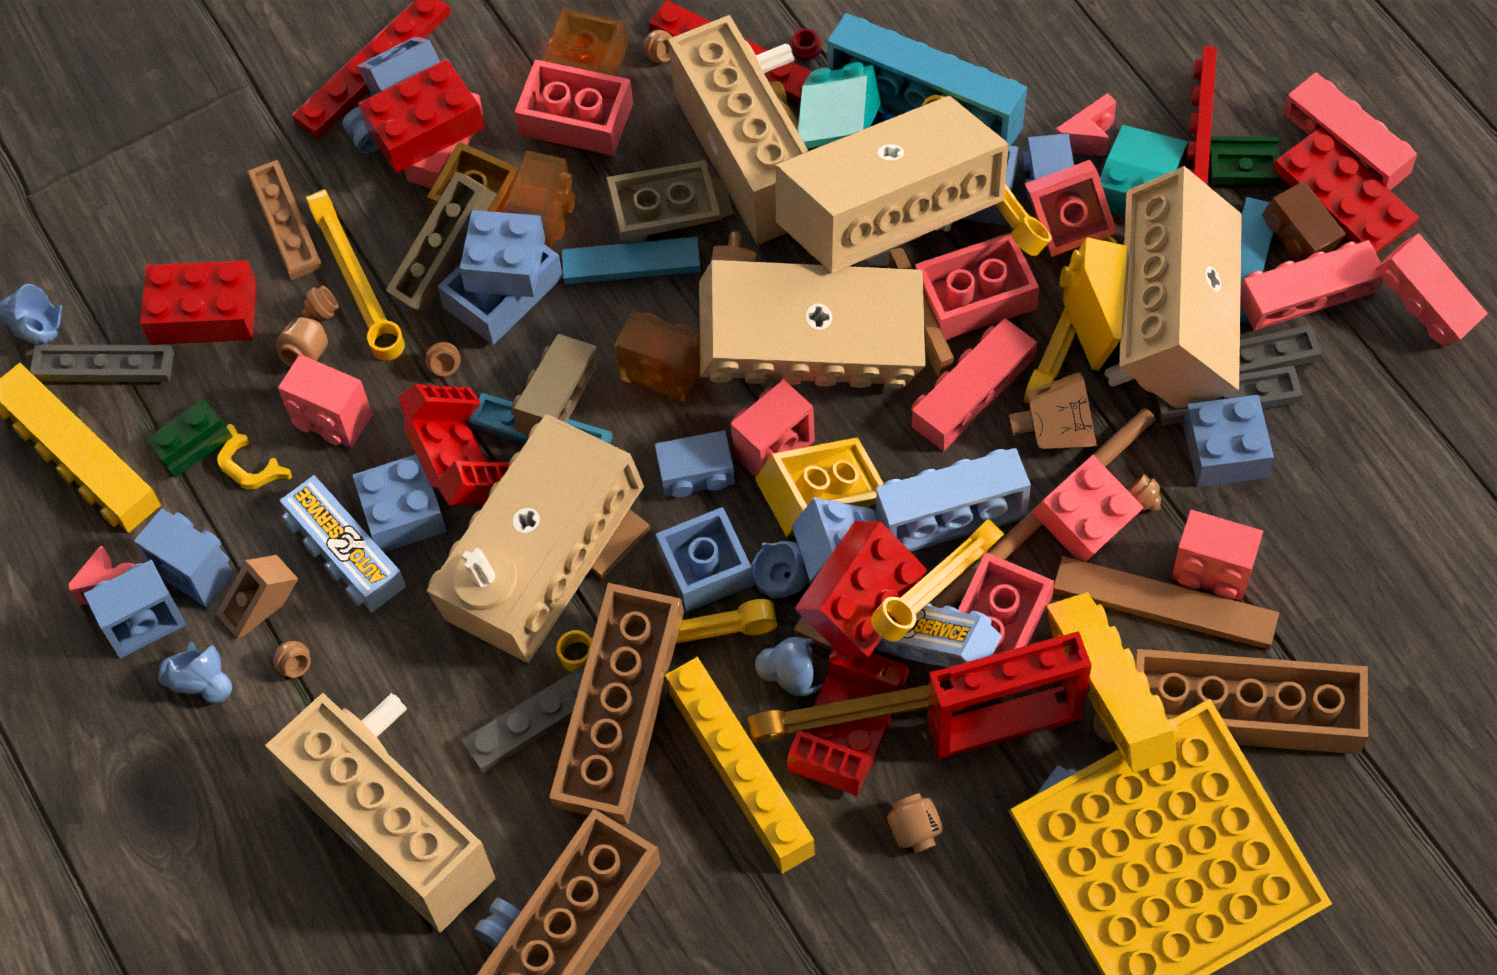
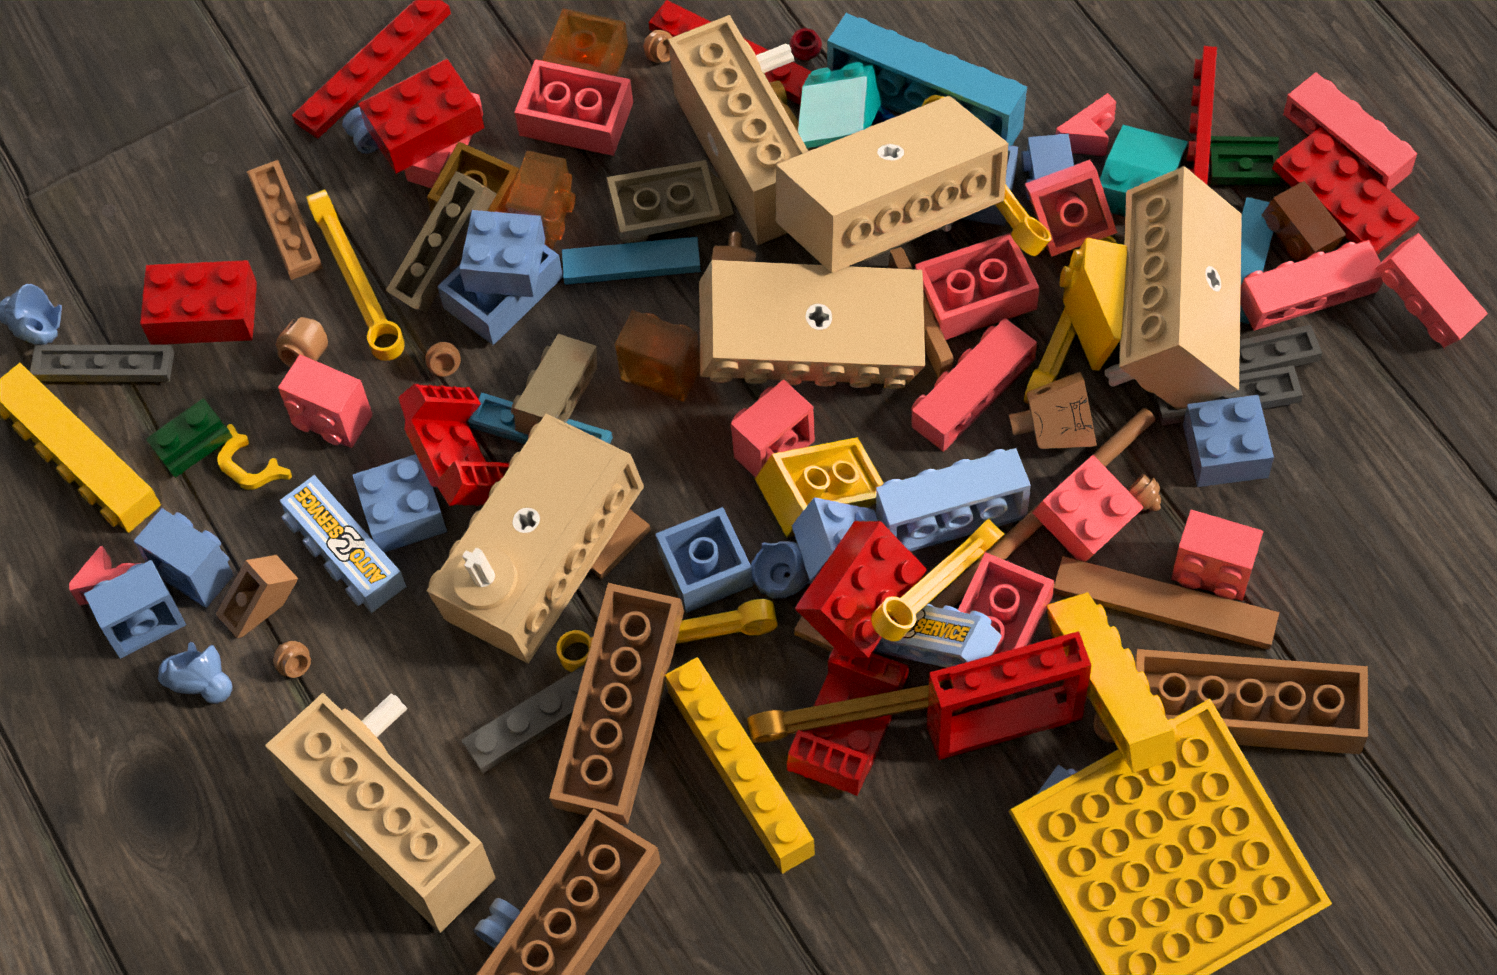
(319, 304): medium nougat plate -> none
(398, 64): medium blue brick -> none
(695, 464): medium blue brick -> none
(789, 665): medium blue piece -> none
(915, 823): medium nougat head -> none

